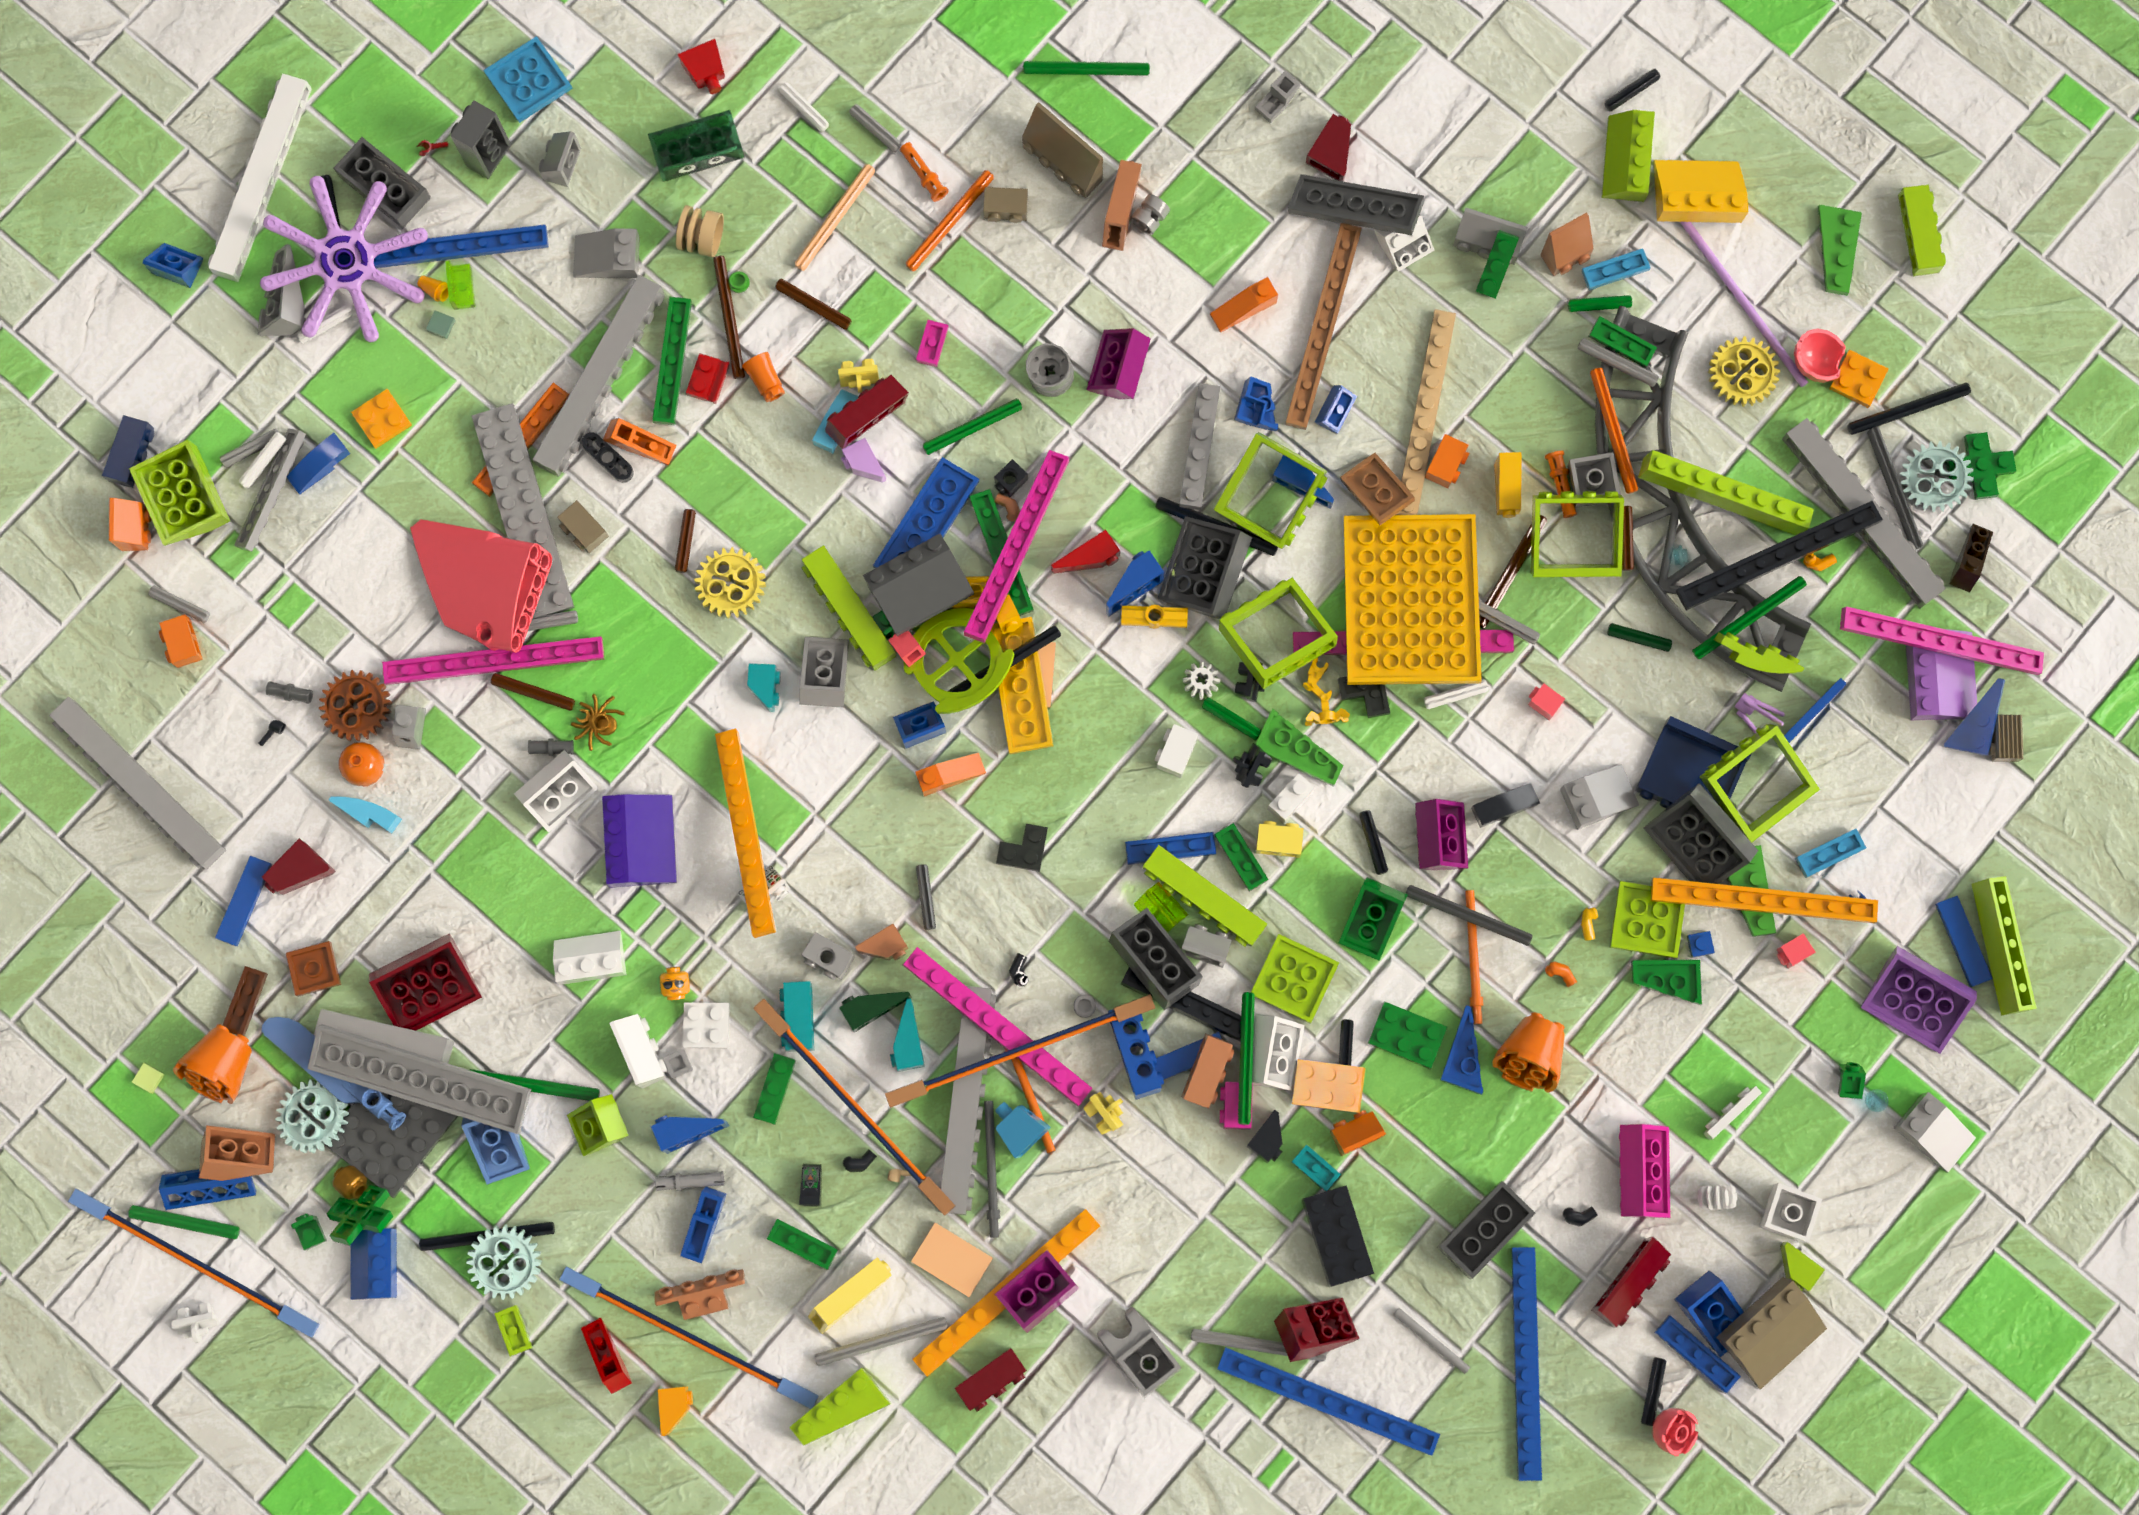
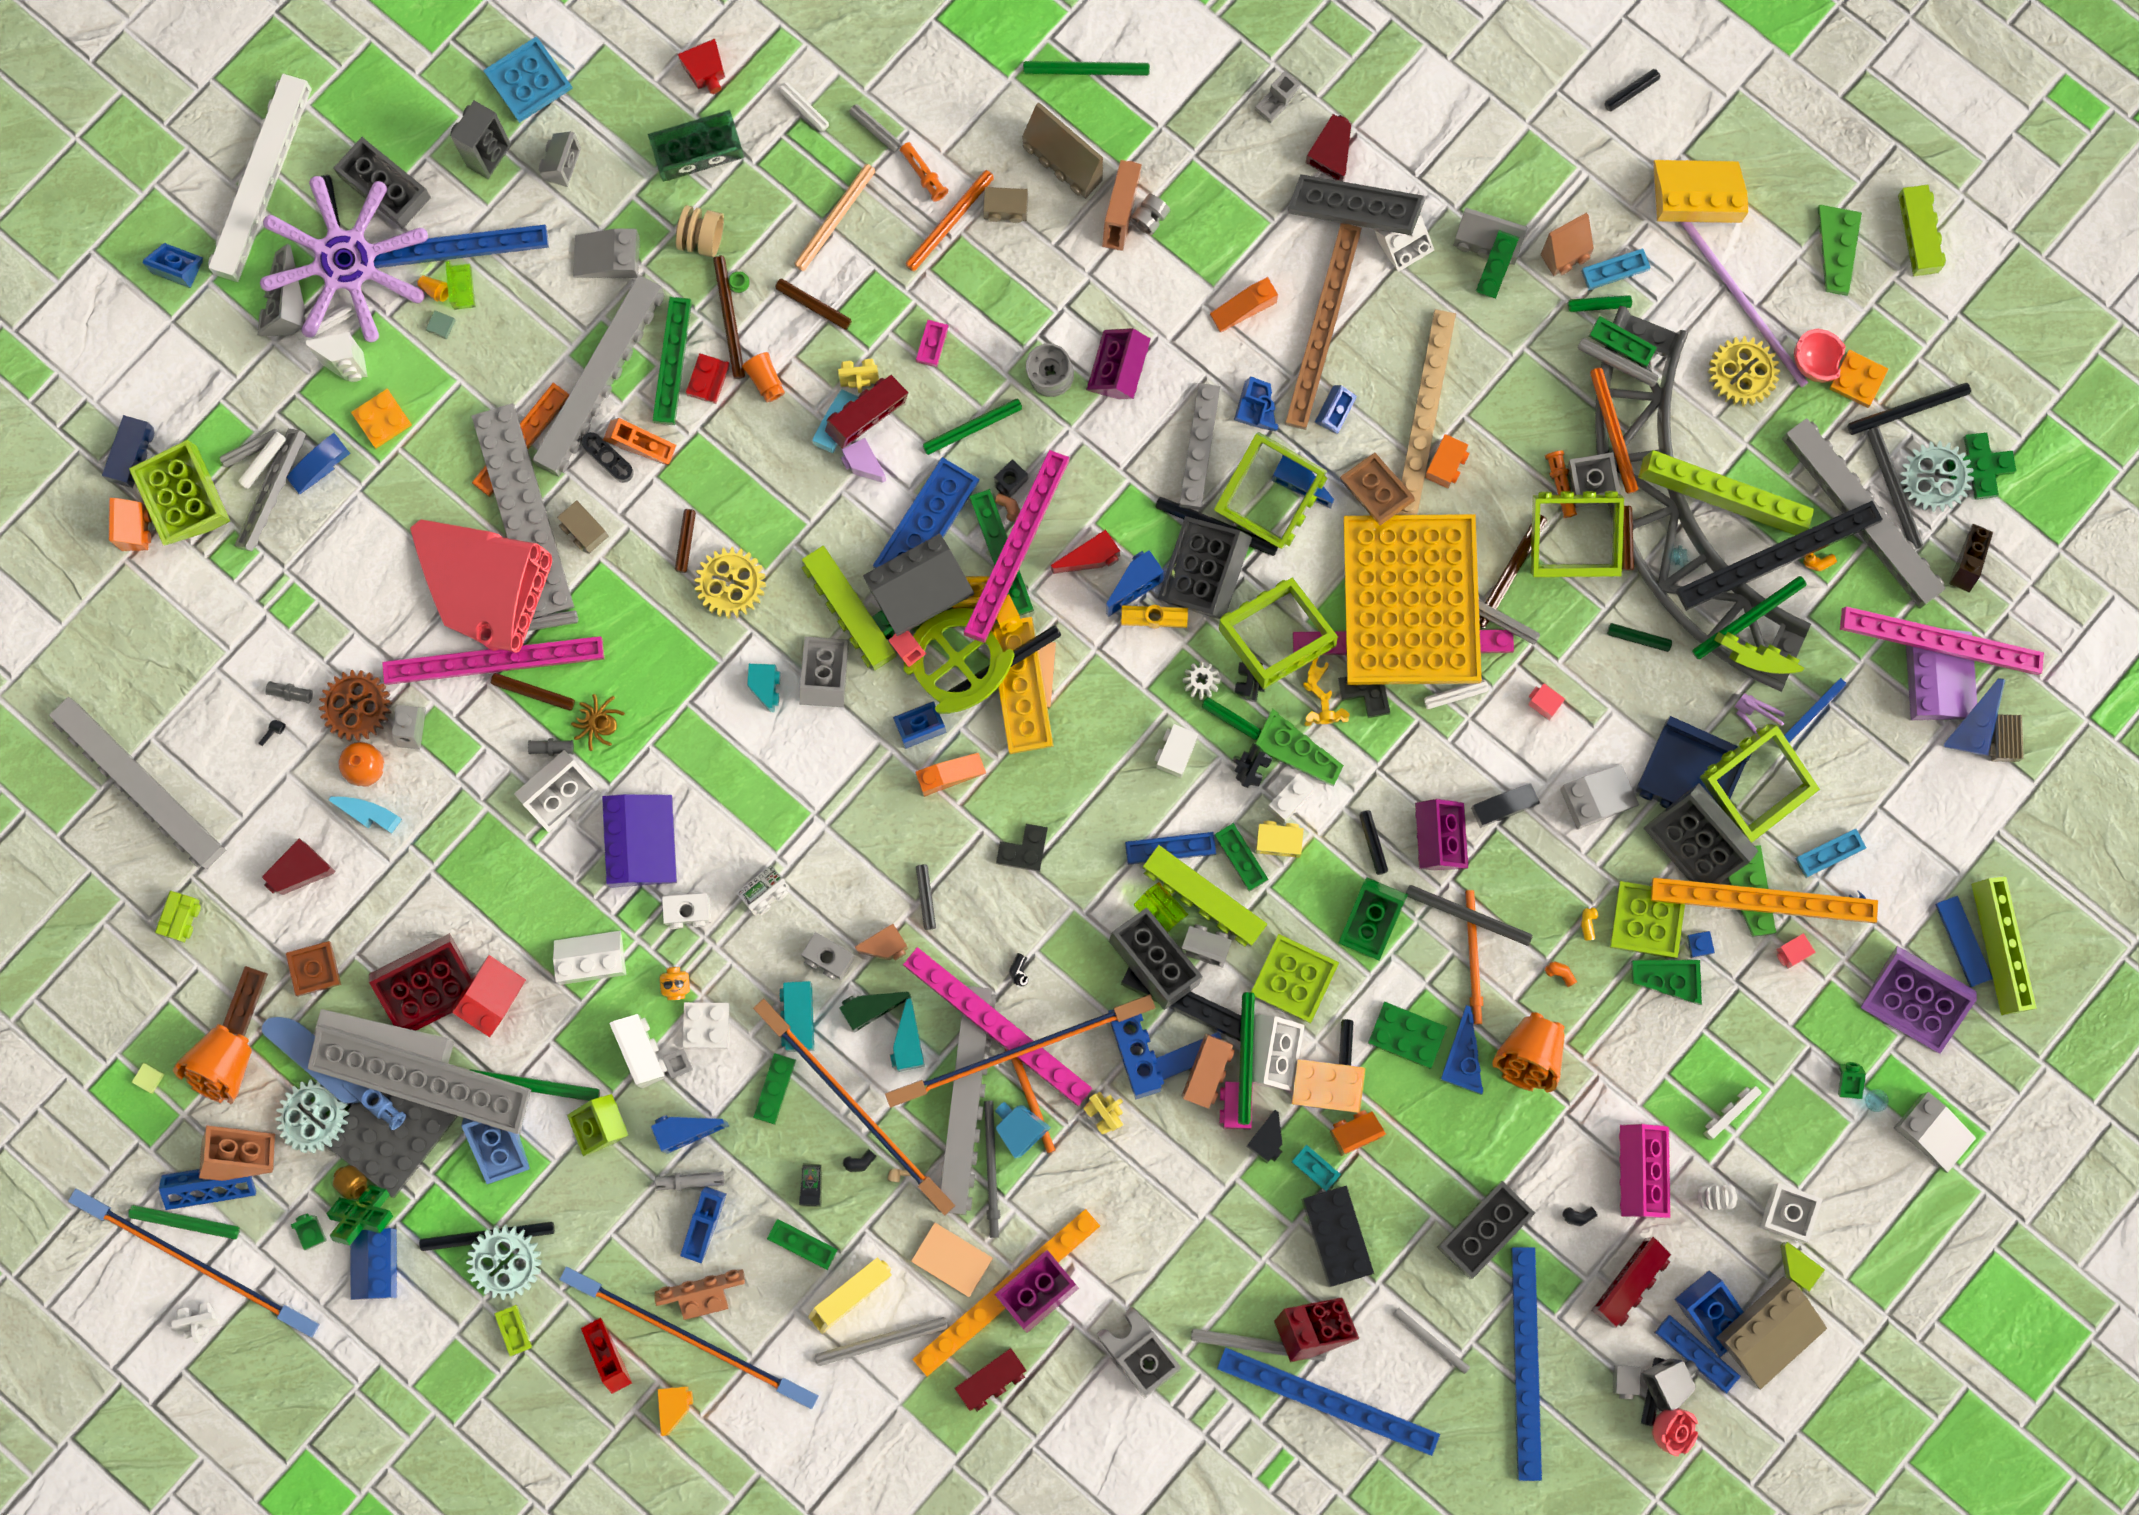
(178, 916): none -> lime brick
(179, 604): light grey axle -> none
(180, 641): orange brick -> none
(243, 901): blue tile -> none
(340, 355): none -> white slope
(430, 146): red hand -> none
(488, 996): none -> slope
(673, 907): none -> white brick
(745, 833): light orange plate -> none
(843, 1406): lime wedge -> none
(1084, 1006): light grey tile -> none
(1508, 484): yellow slope -> none
(1626, 1381): none -> light grey brick
(1628, 155): lime slope -> none
(1670, 1382): none -> torso

